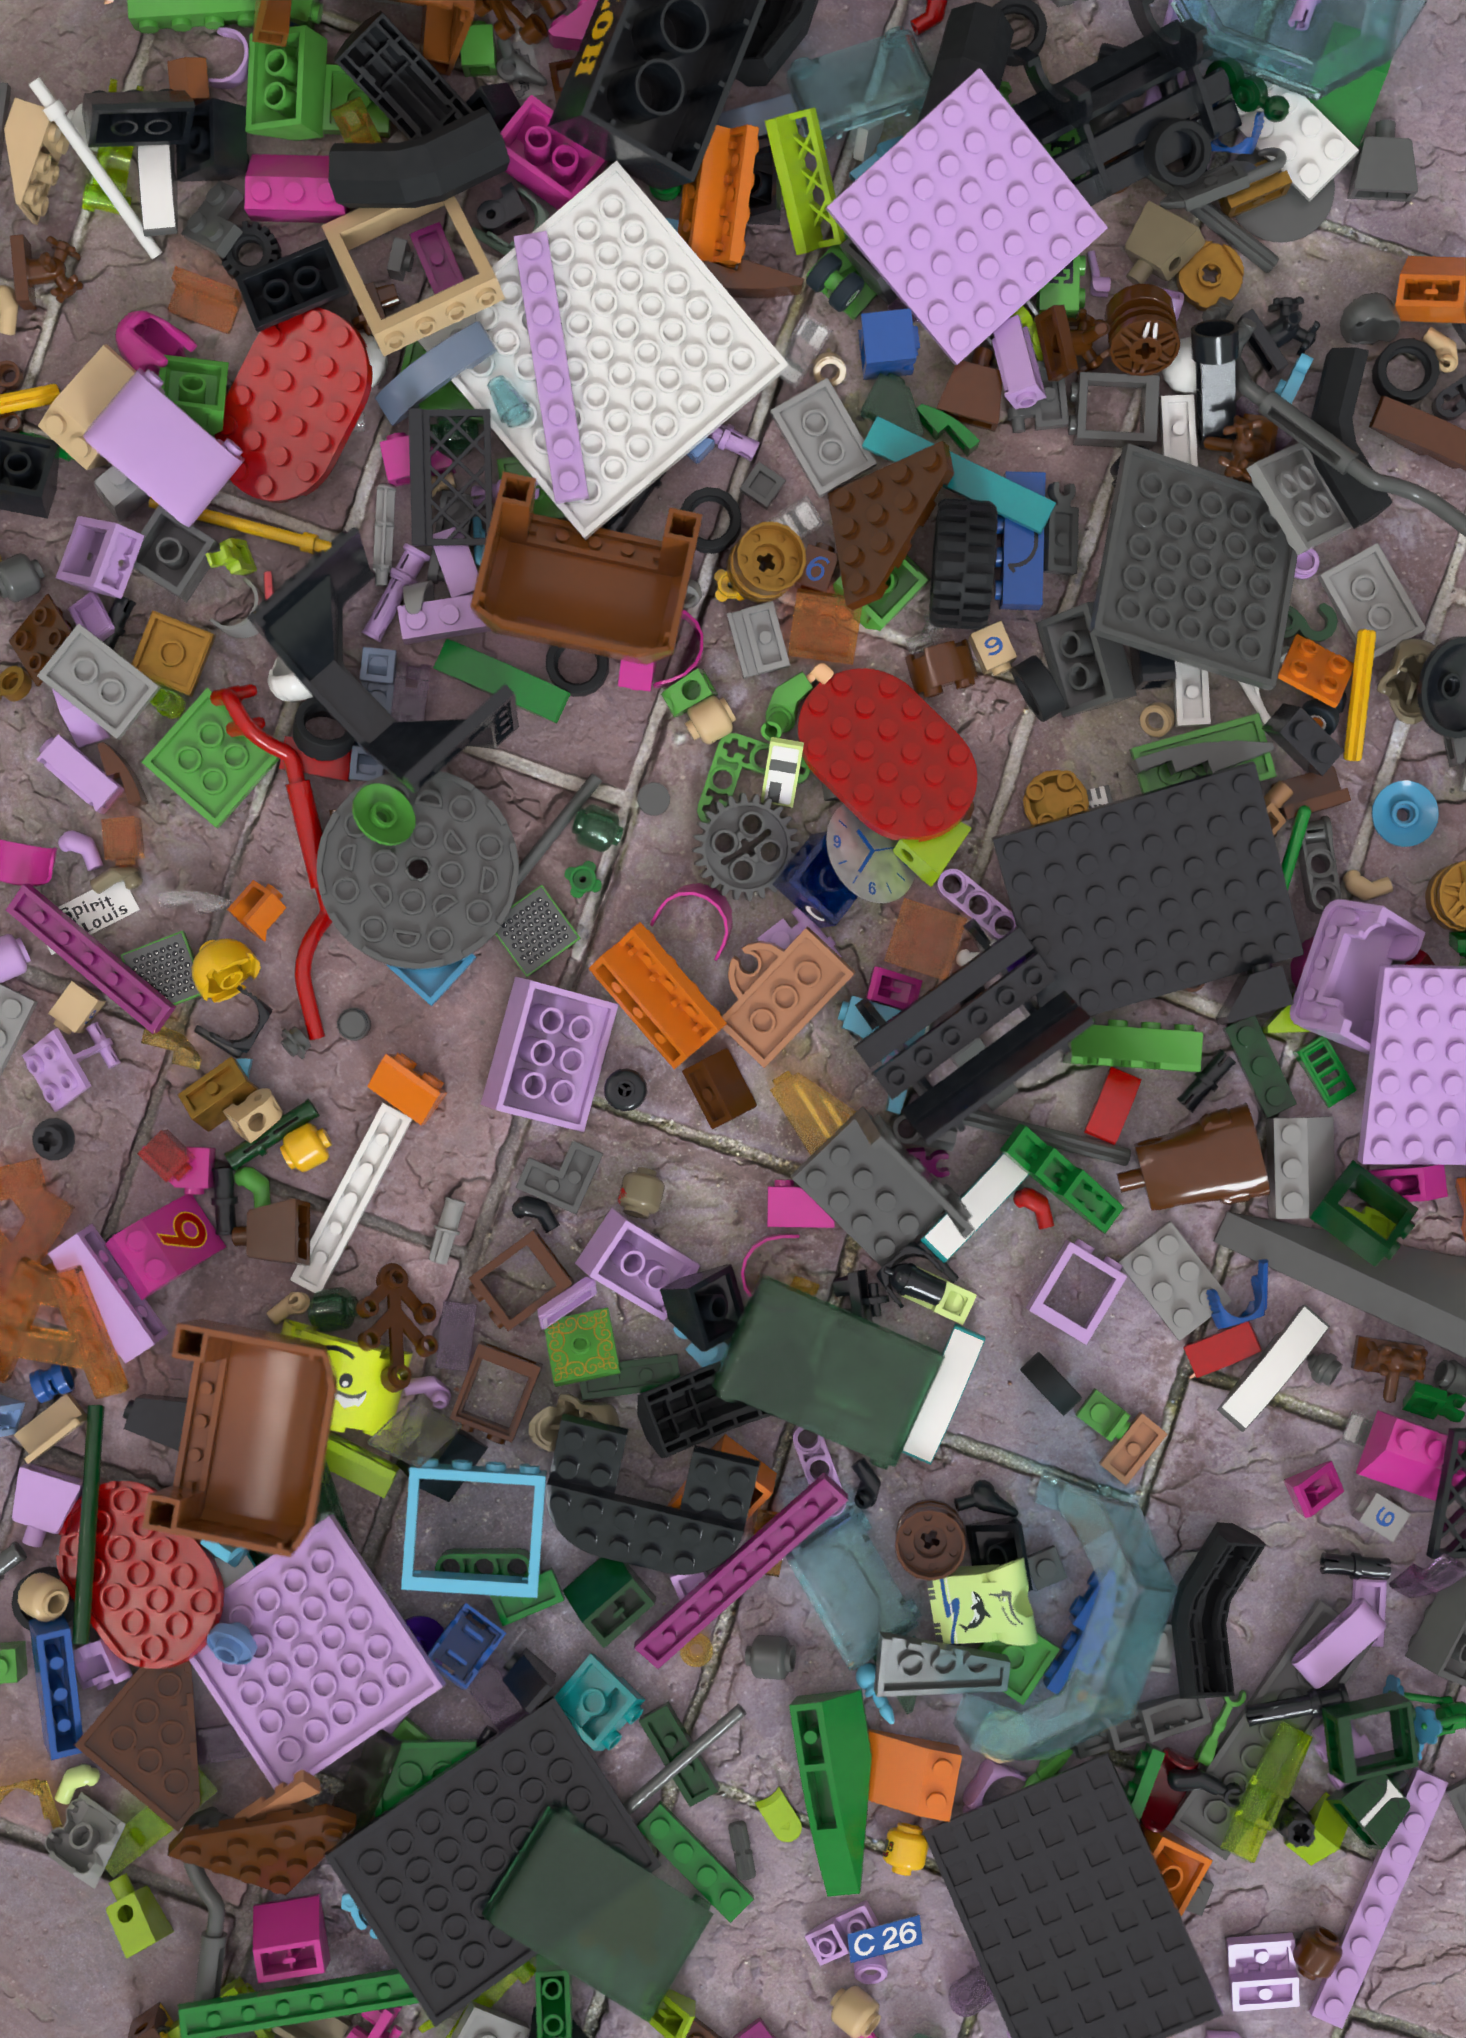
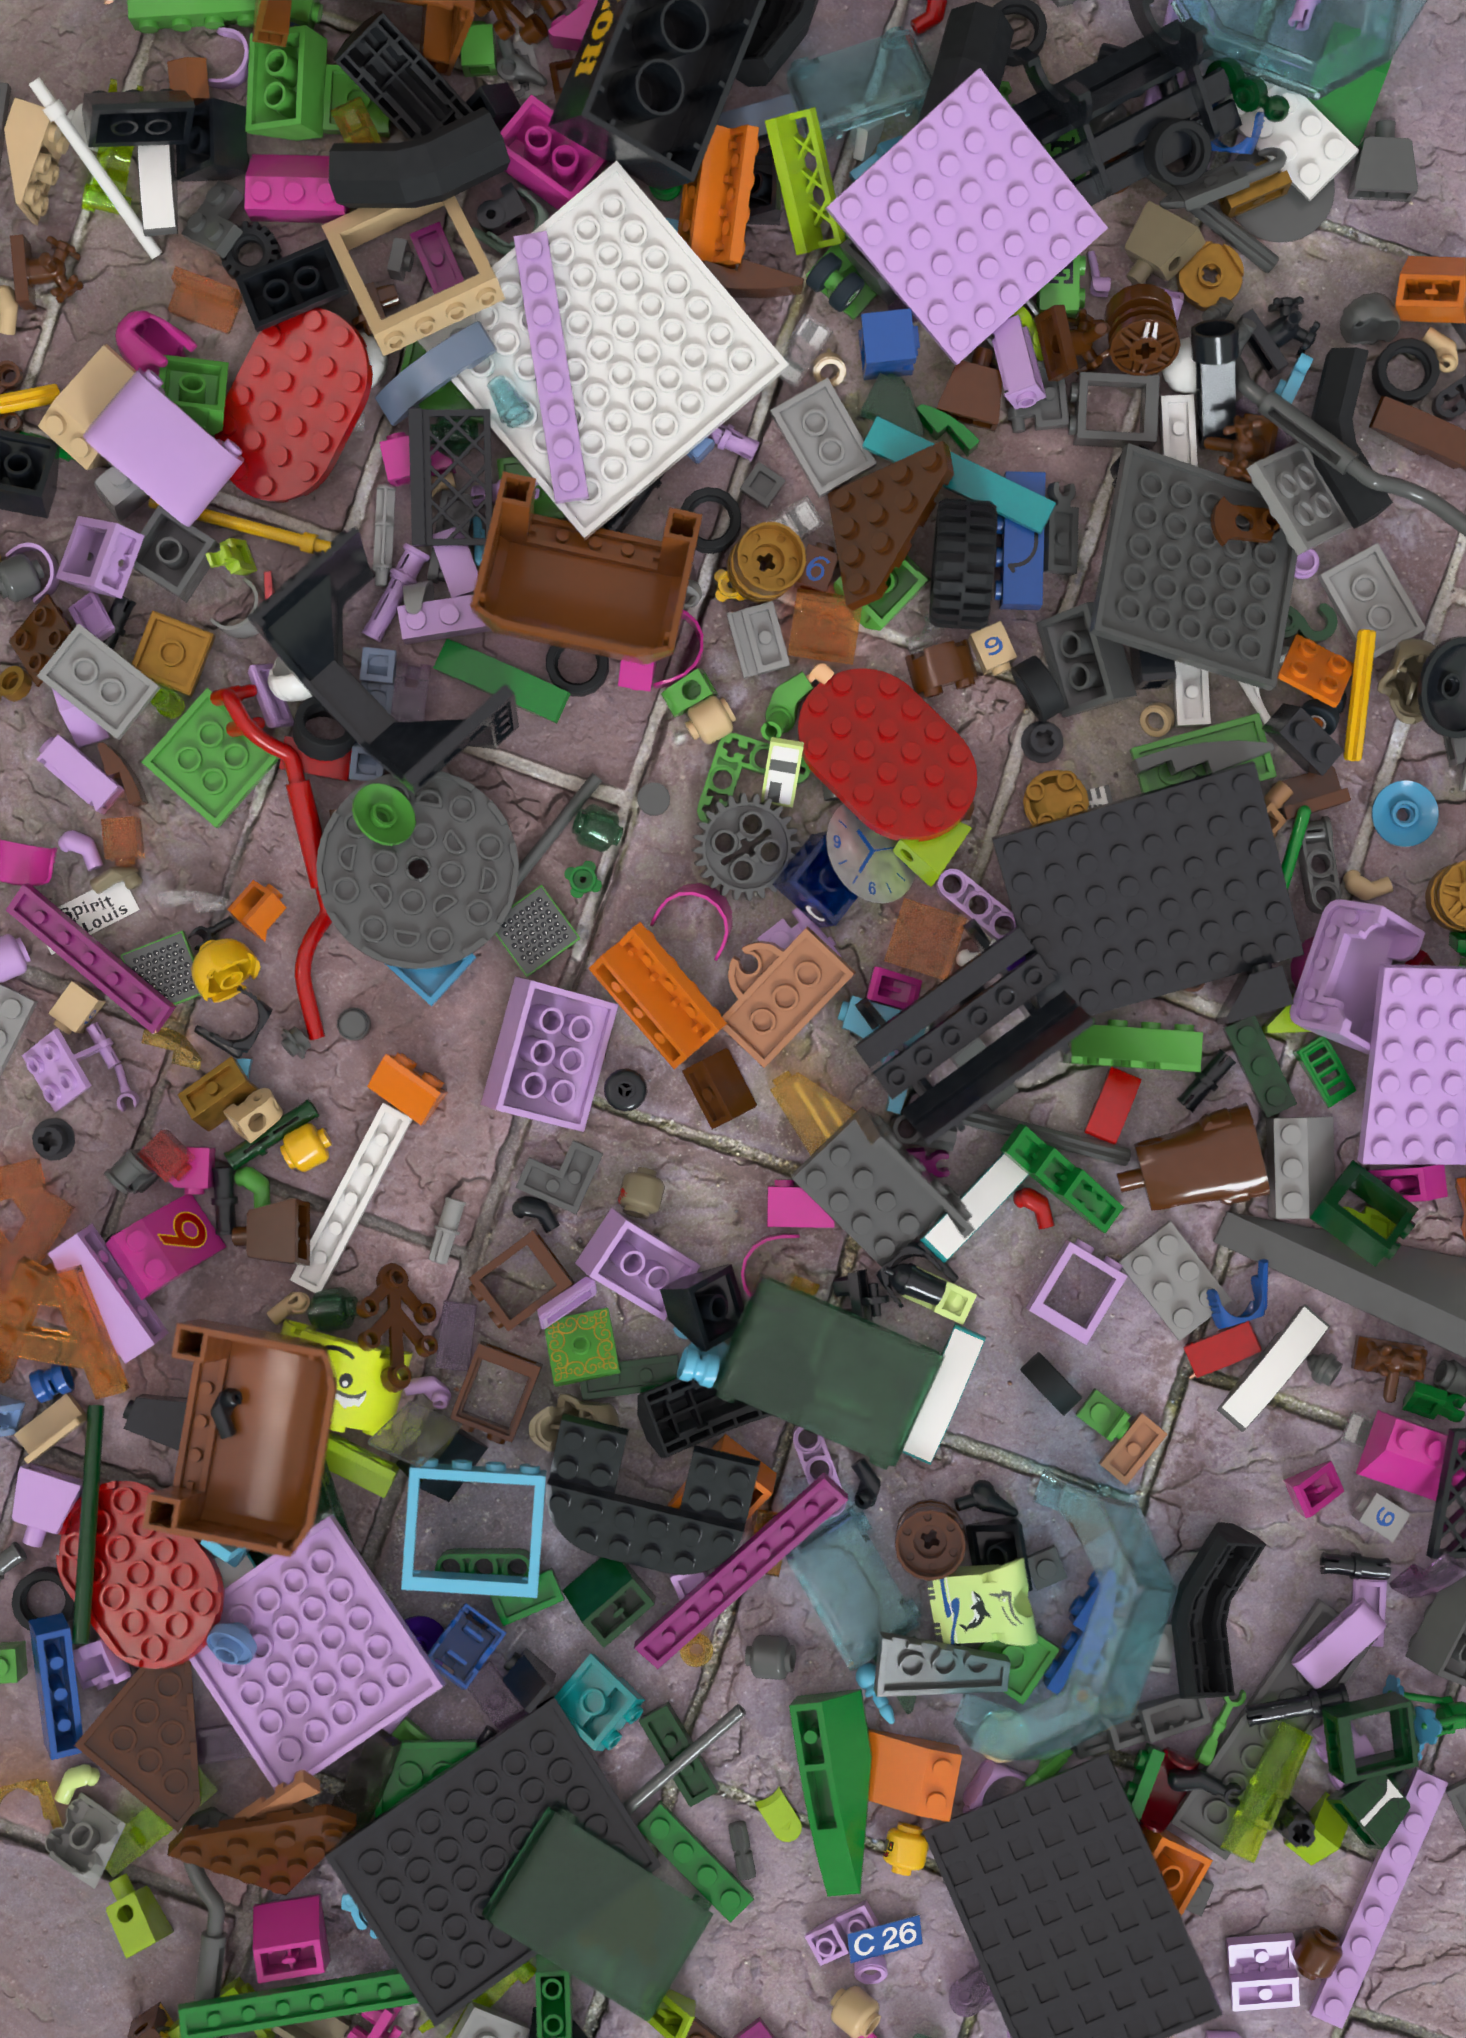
(43, 1597): tan head -> none
(53, 582): none -> lavender helmet
(124, 1089): none -> lavender hand
(131, 1173): none -> dark grey piece
(207, 933): none -> black hand
(223, 1408): none -> black arm
(273, 709): none -> lavender tile
(701, 1368): none -> medium azure wheel
(1042, 741): none -> black piece
(1225, 528): none -> reddish brown piece

